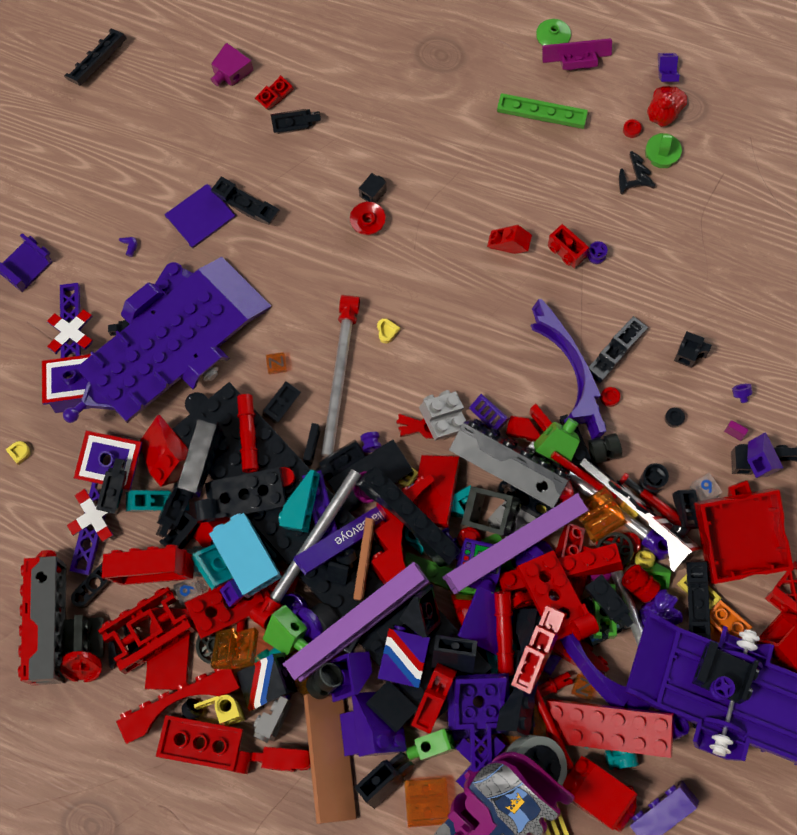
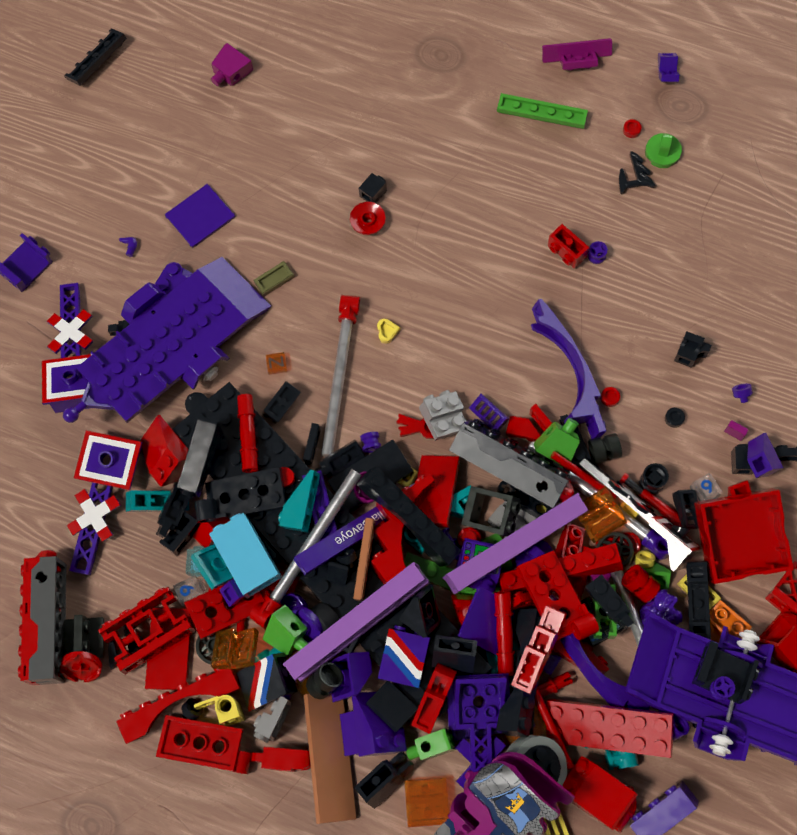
(19, 451): light yellow tile -> none
(86, 583): black beam -> none
(112, 487): black hinge -> none
(147, 565): red piece -> none
(243, 202): black slope -> none
(273, 278): none -> olive tile
(275, 93): red slope -> none
(294, 120): black hinge -> none
(510, 239): red slope -> none
(547, 37): bright green dish -> none
(582, 688): clear orange tile -> none
(617, 349): black slope -> none
(666, 105): red hair -> none

